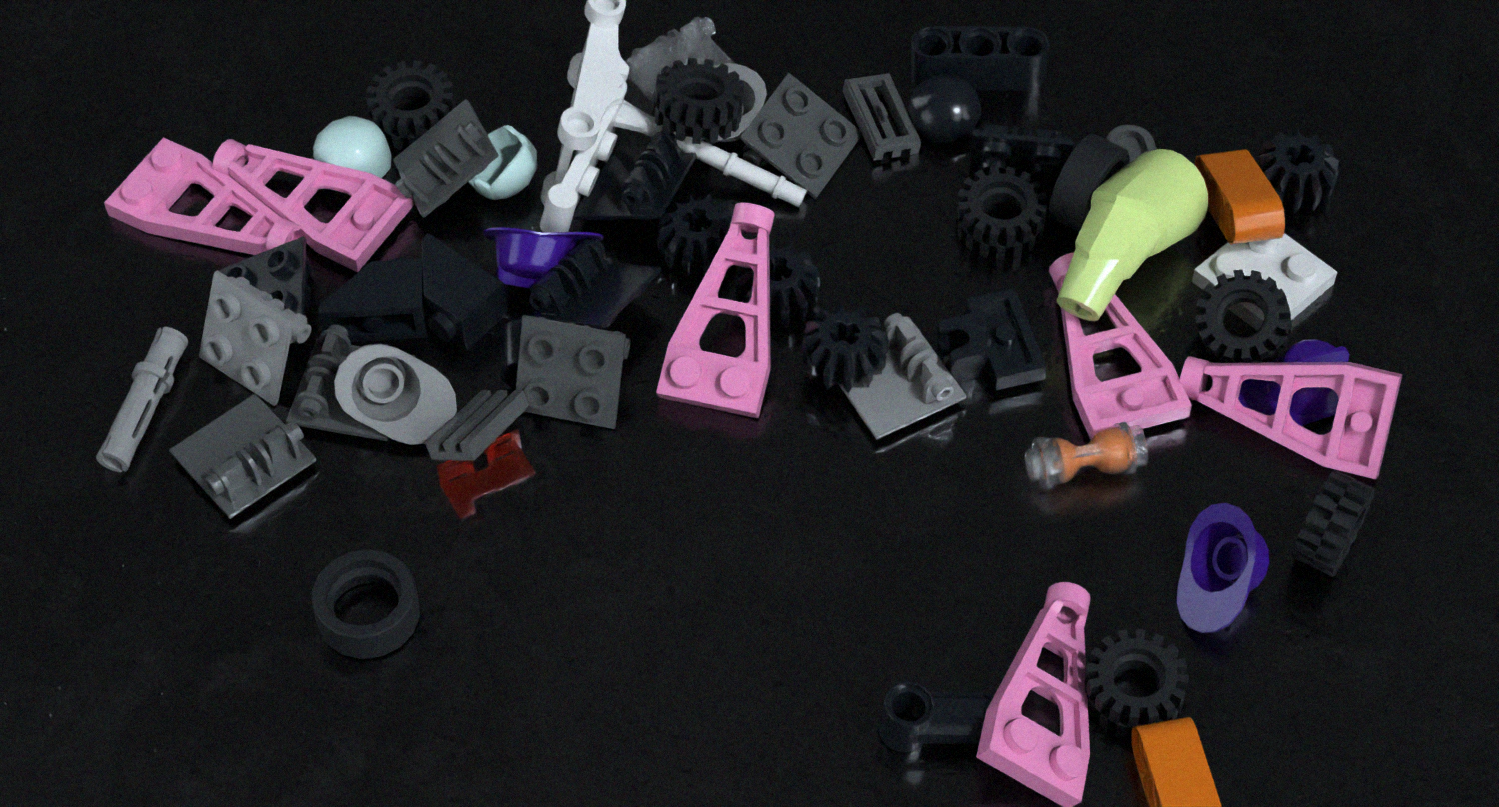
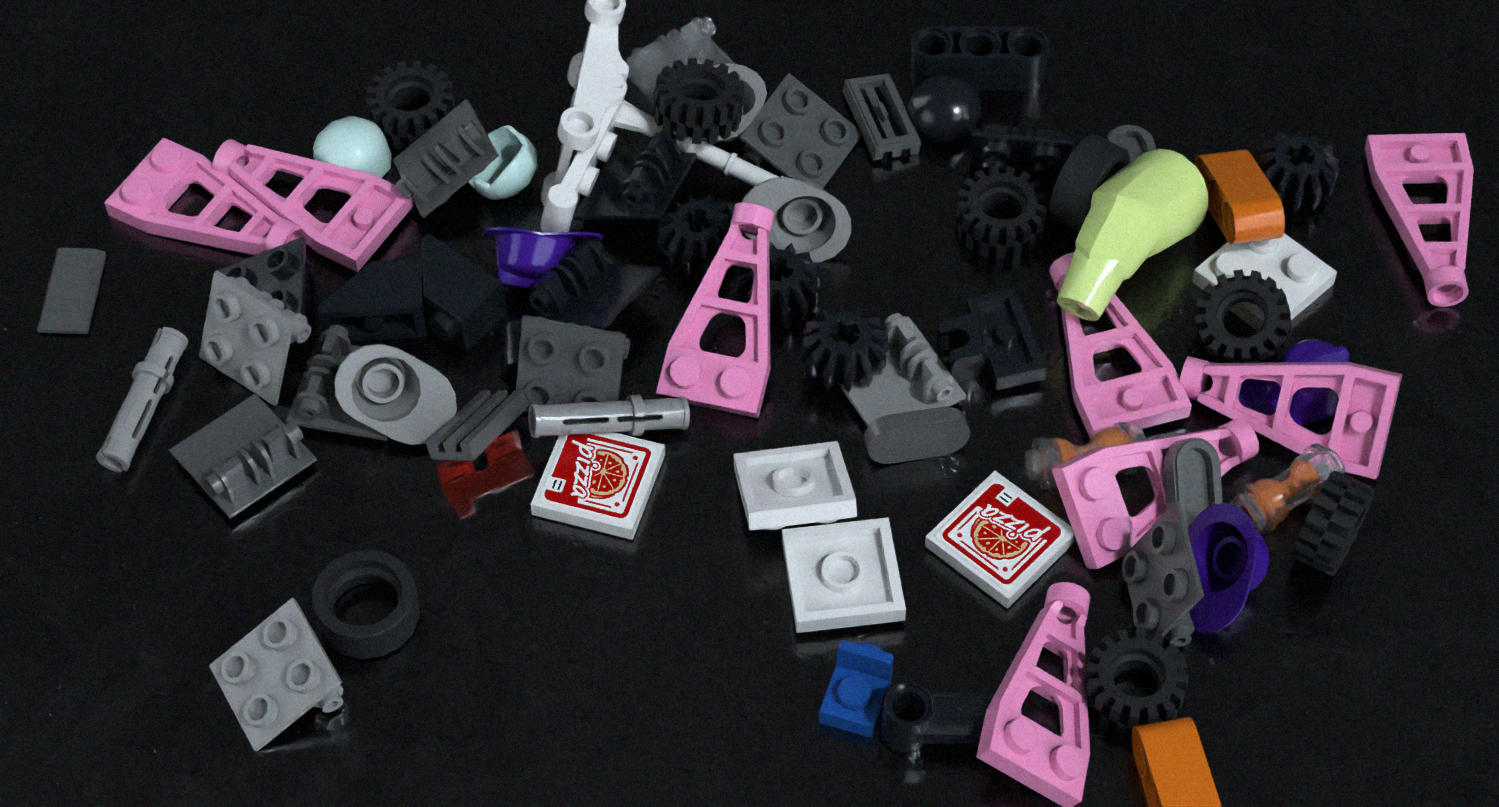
(72, 291): none -> dark grey tile
(277, 675): none -> light grey hinge
(599, 481): none -> tile
(611, 416): none -> light grey pin
(794, 486): none -> white plate
(803, 217): none -> light grey piece
(843, 575): none -> white plate
(857, 688): none -> blue bracket
(916, 435): none -> dark grey tile
(1000, 539): none -> tile
(1095, 500): none -> bright pink plate
(1164, 579): none -> dark grey hinge
(1192, 477): none -> dark grey tile
(1271, 499): none -> clear piece
(1427, 159): none -> bright pink plate

